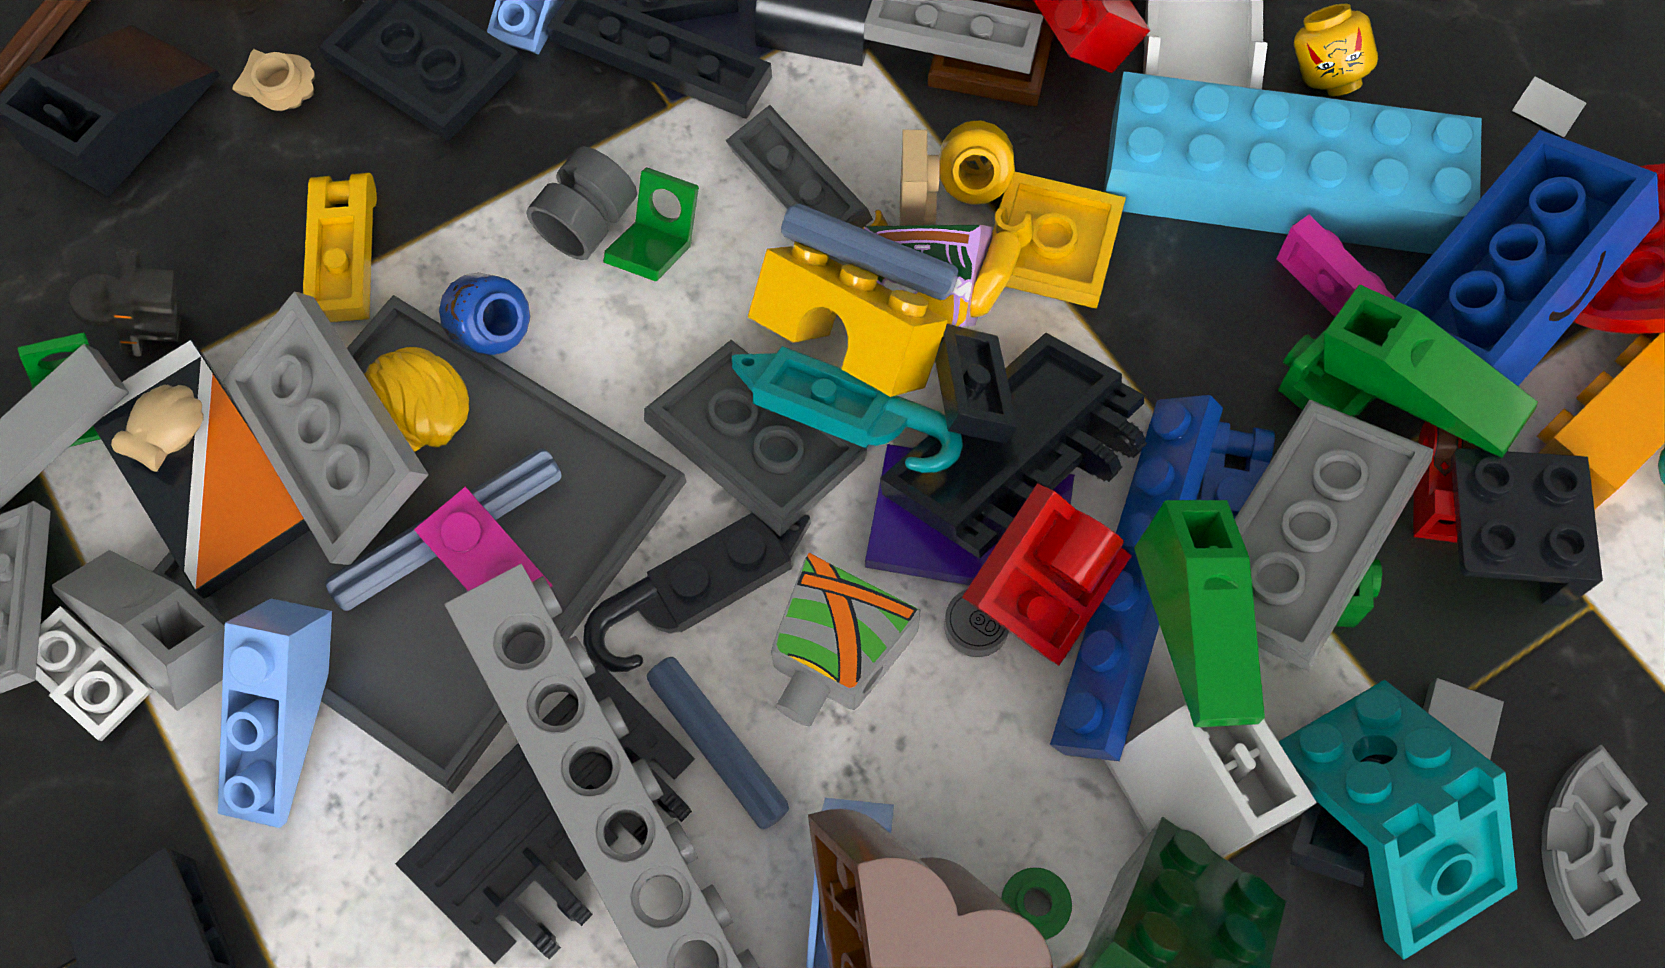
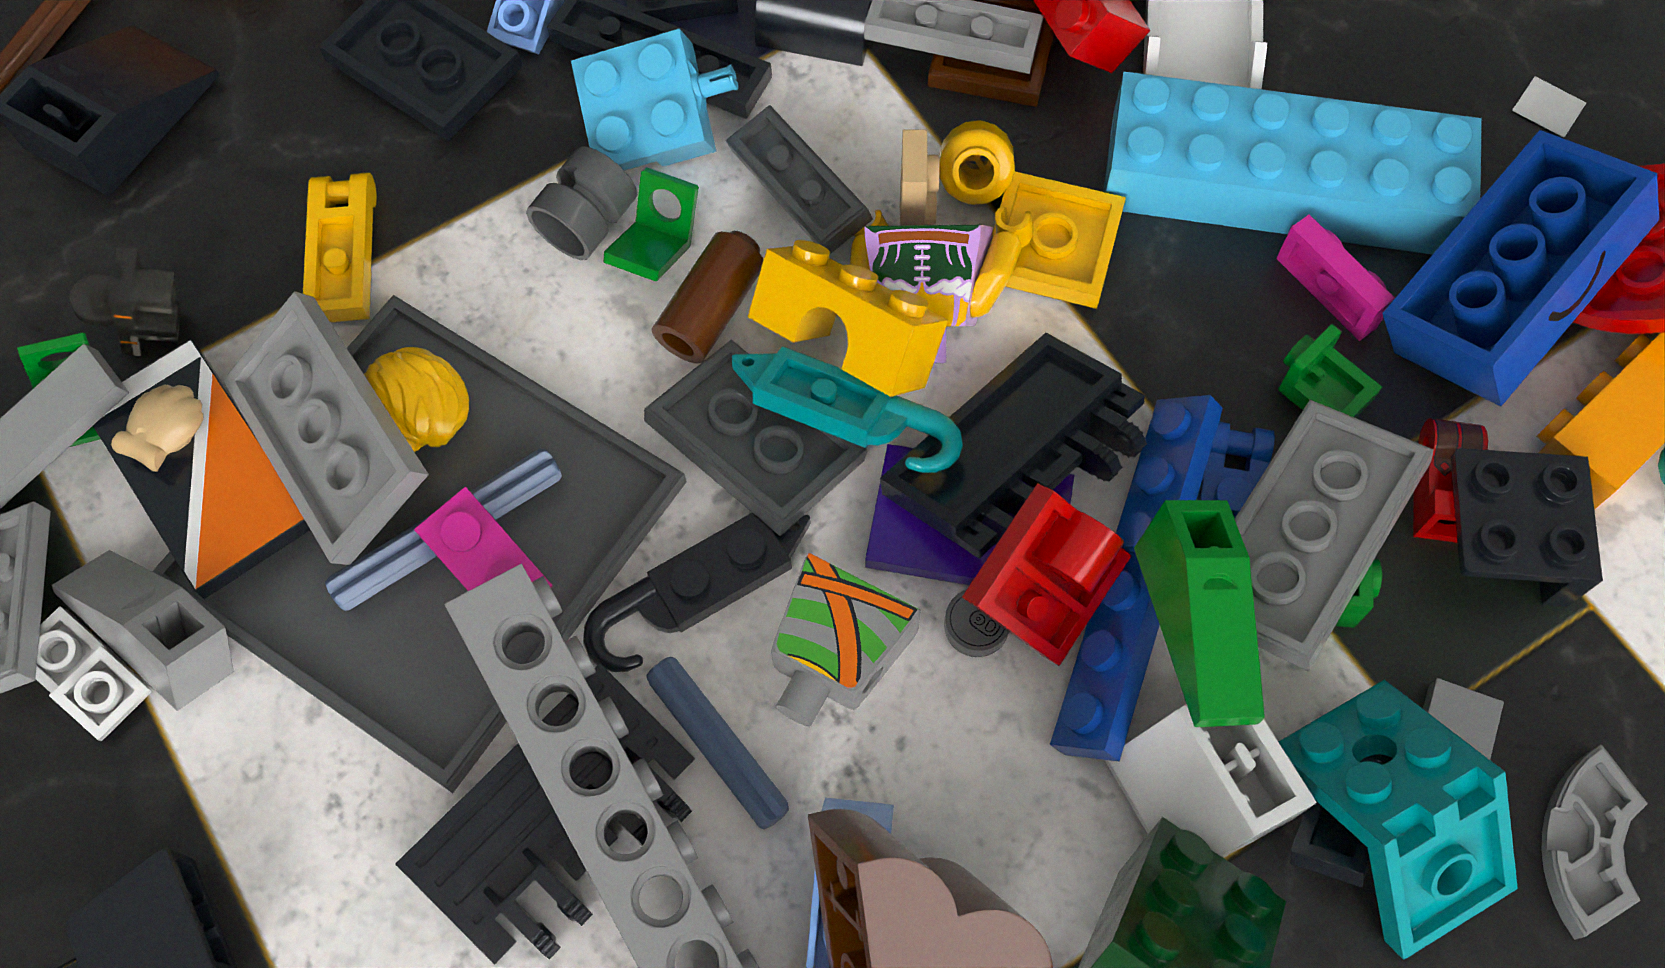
(269, 706): light blue slope -> none
(276, 80): tan animal -> none
(484, 313): blue head -> none
(649, 100): none -> medium azure plate
(709, 296): none -> reddish brown brick
(869, 251): sand blue axle -> none
(975, 385): black plate -> none
(1049, 884): green plate -> none
(1336, 49): yellow head -> none
(1424, 371): green slope -> none

